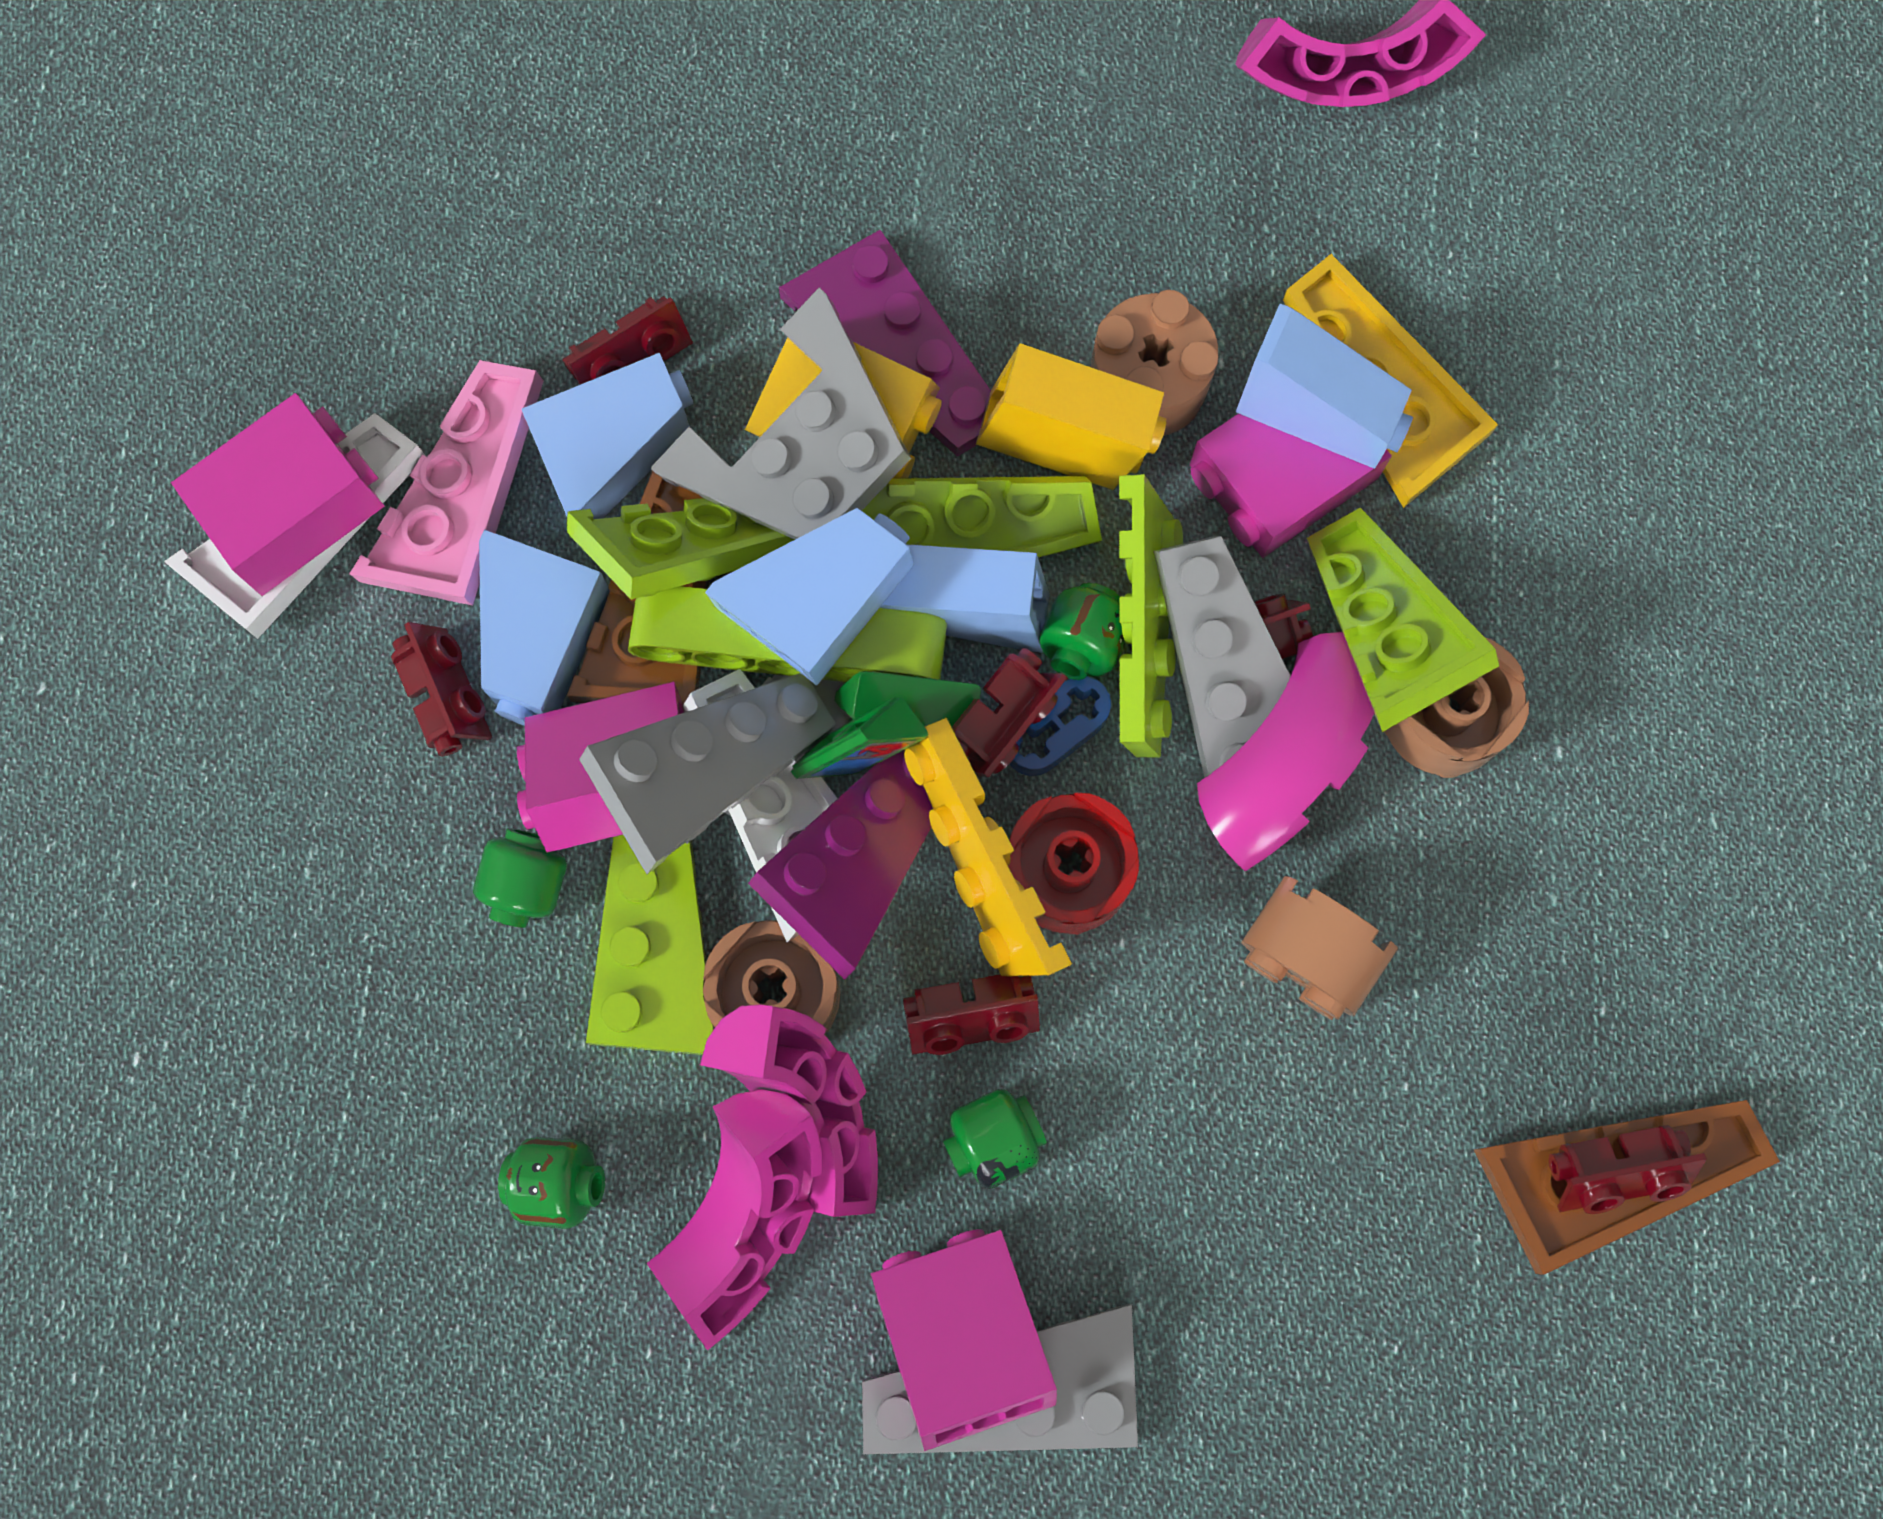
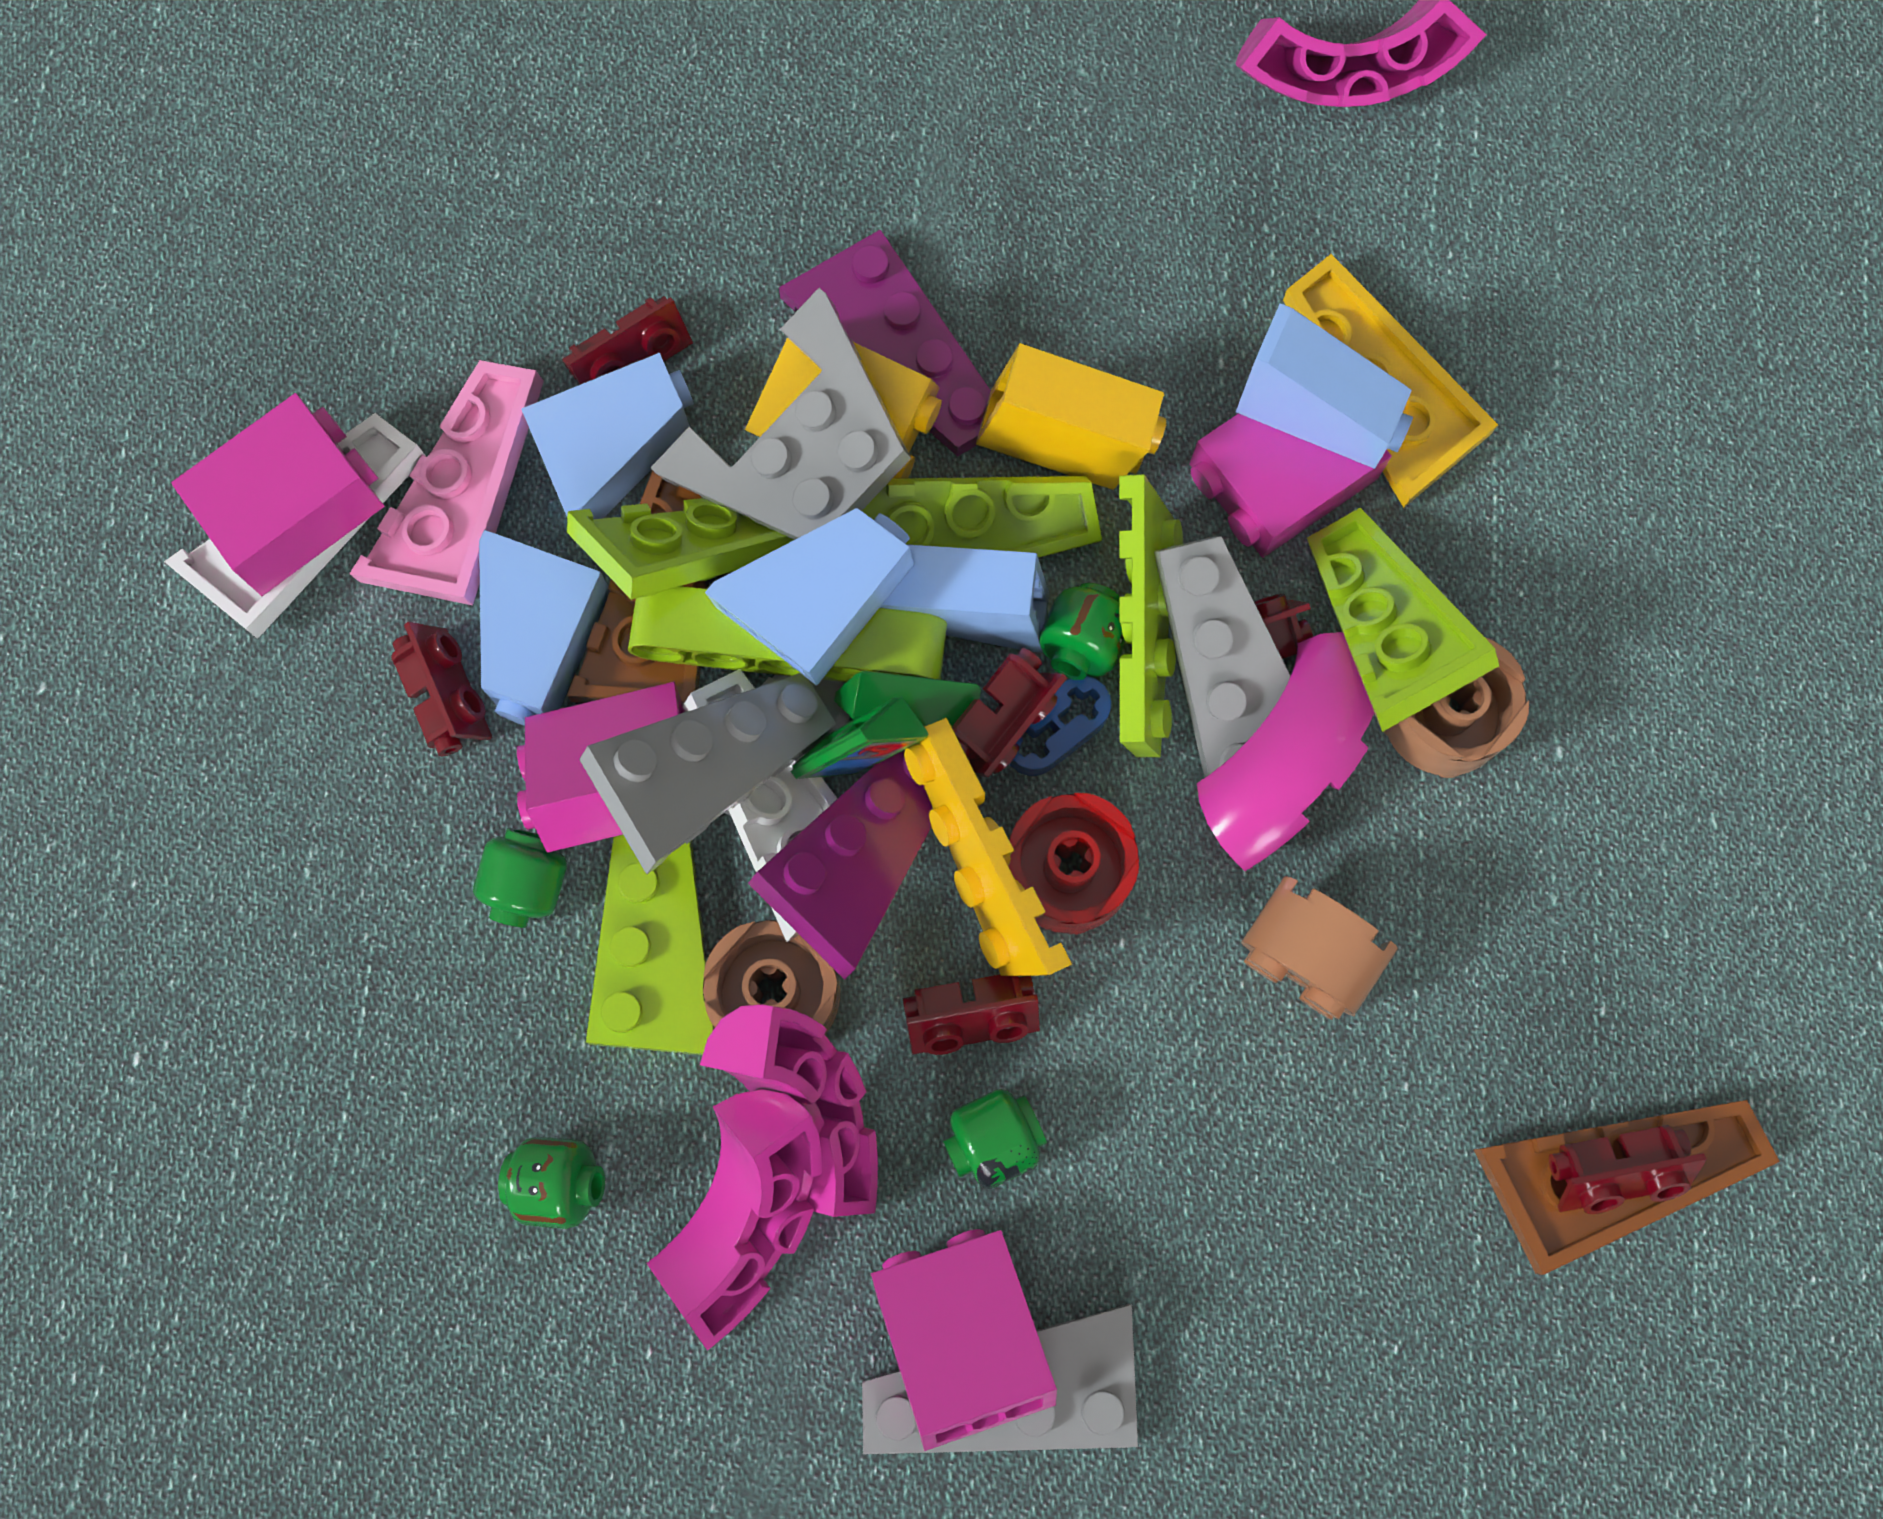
(1163, 346): nougat brick -> none

